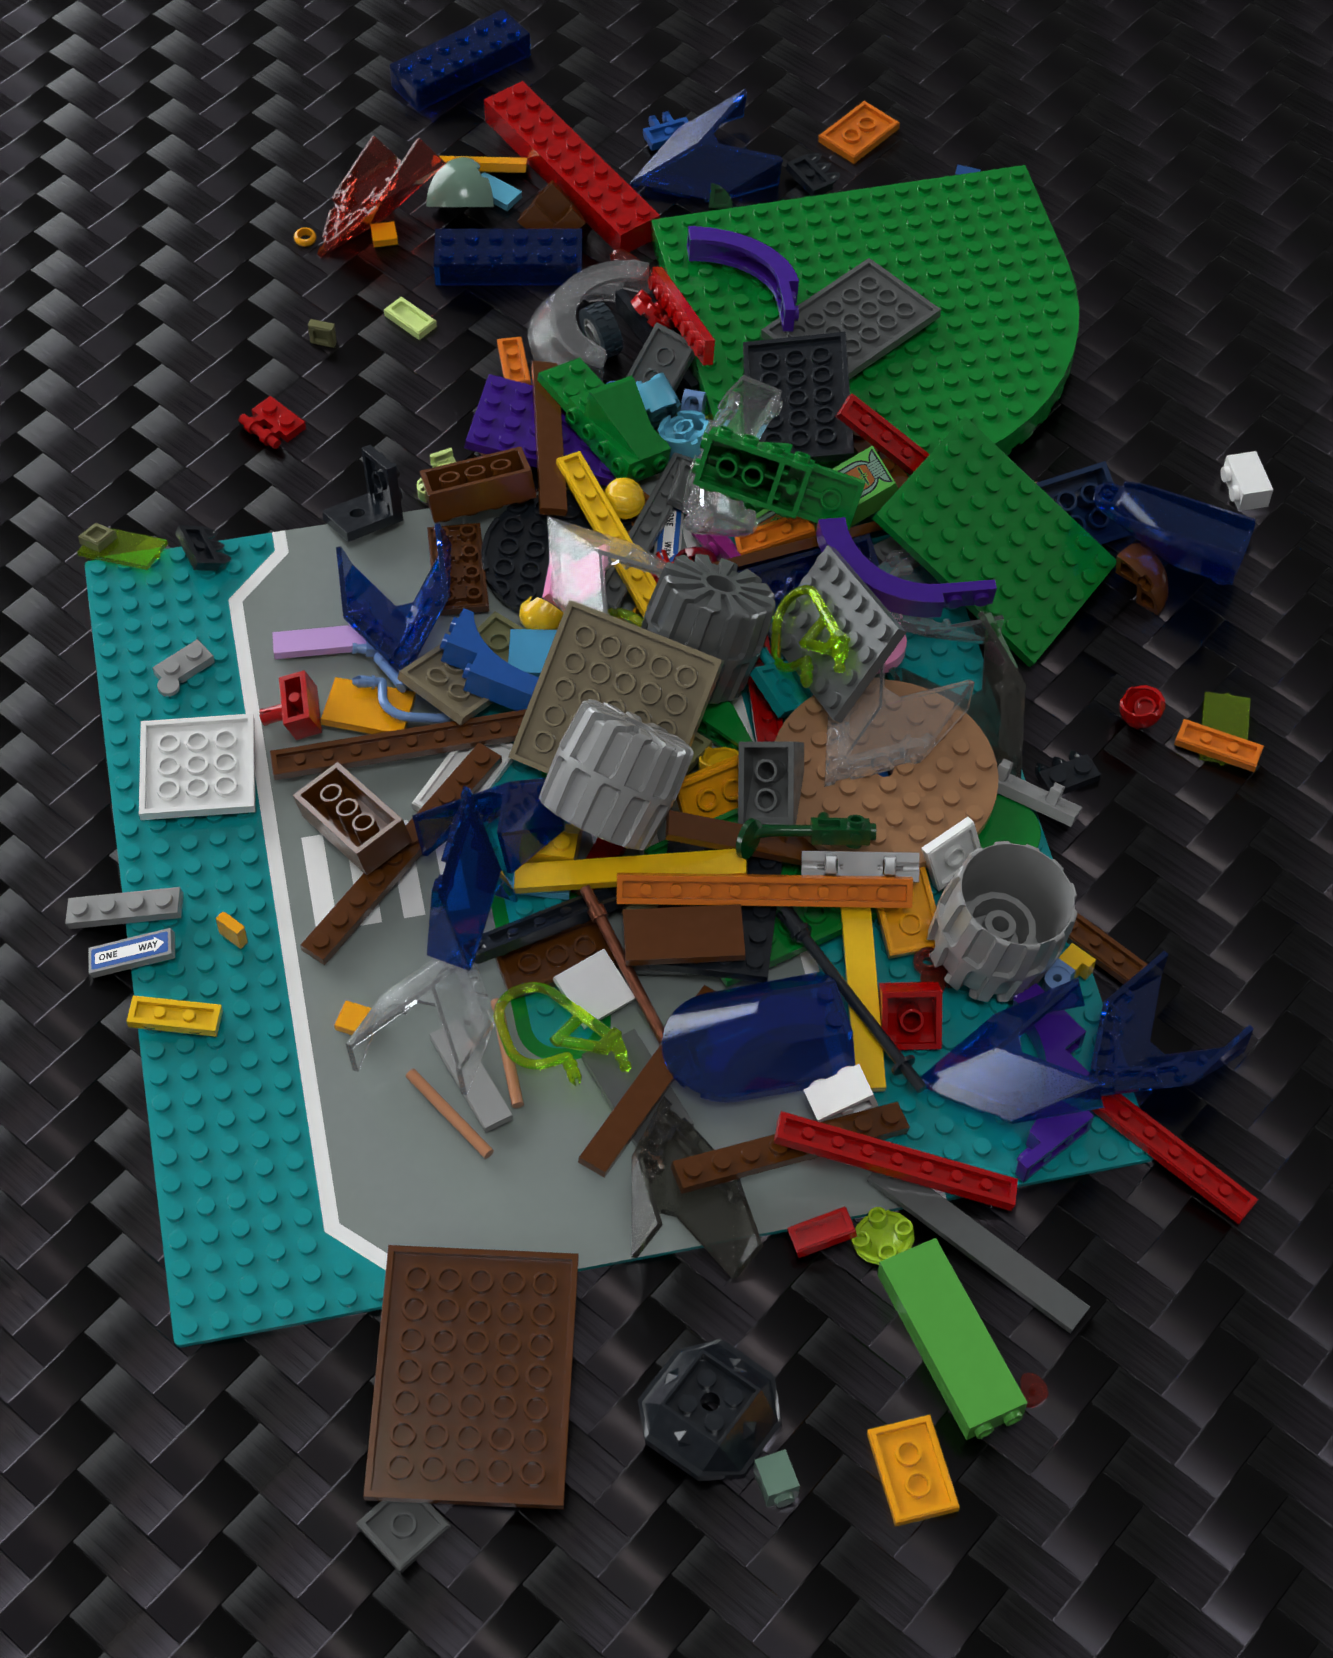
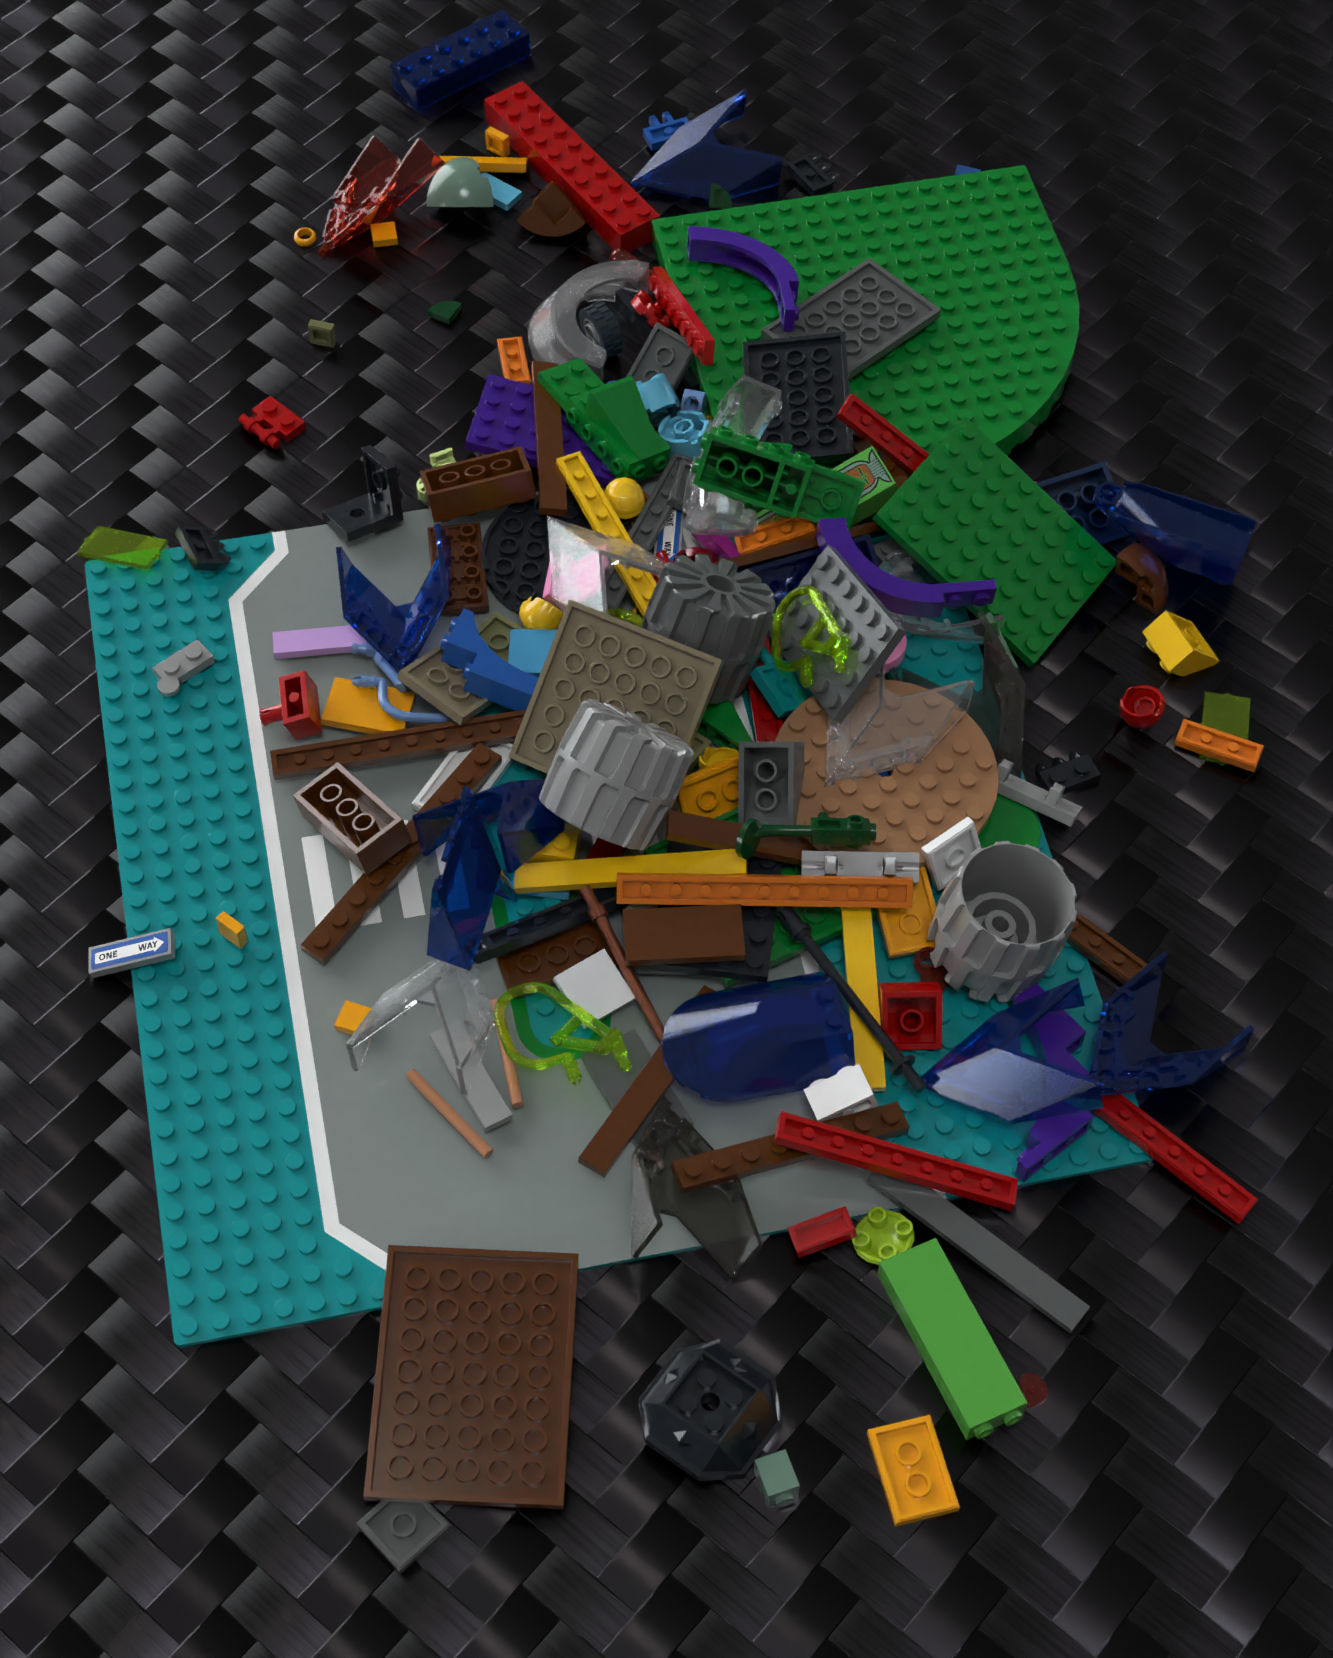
(97, 537): olive tile -> none
(124, 908): light grey plate -> none
(174, 1016): yellow plate -> none
(197, 766): white plate -> none
(410, 318): yellowish green tile -> none
(445, 311): none -> dark green tile
(497, 142): none -> light orange tile
(507, 256): clear blue brick -> none
(858, 132): orange tile -> none
(1069, 966): leg -> none
(1178, 645): none -> yellow slope
(1246, 481): white brick -> none

